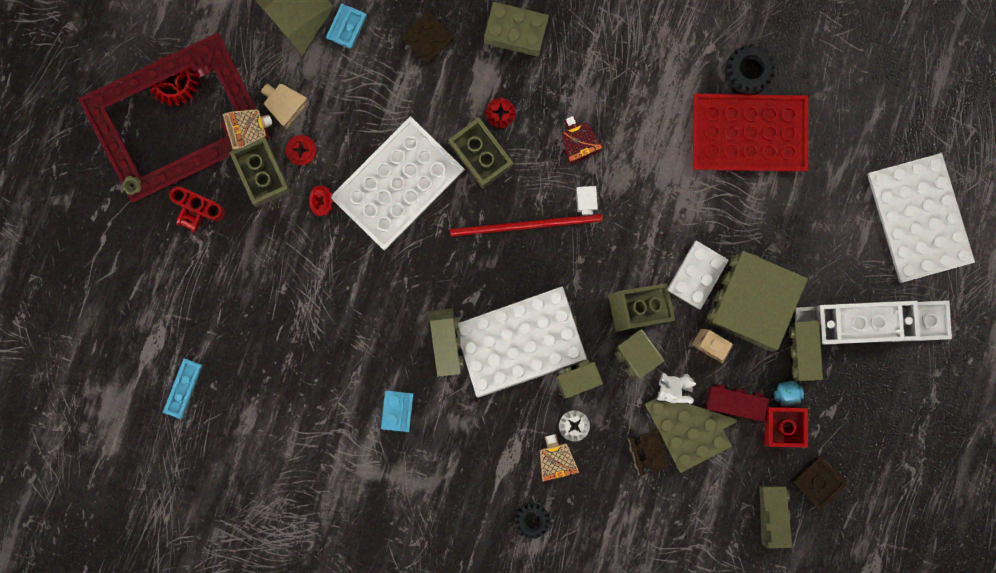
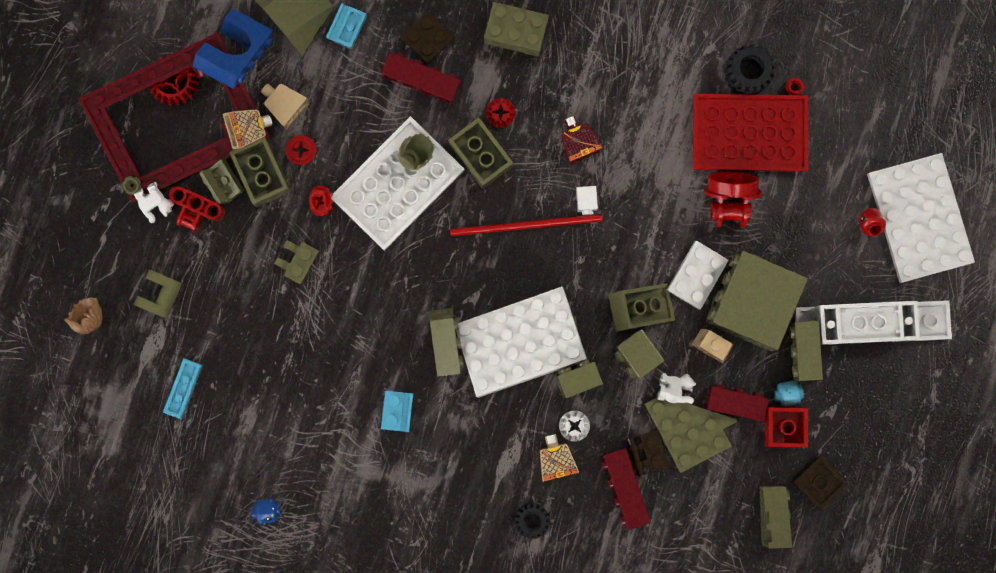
(85, 316): none -> medium nougat hair
(154, 198): none -> white animal
(166, 297): none -> olive connector
(221, 182): none -> olive bracket
(233, 68): none -> blue arch
(266, 511): none -> blue head
(300, 263): none -> olive plate
(415, 152): none -> olive hair
(421, 78): none -> dark red brick
(626, 488): none -> dark red brick
(736, 185): none -> red piece
(794, 81): none -> red plate
(872, 222): none -> red head

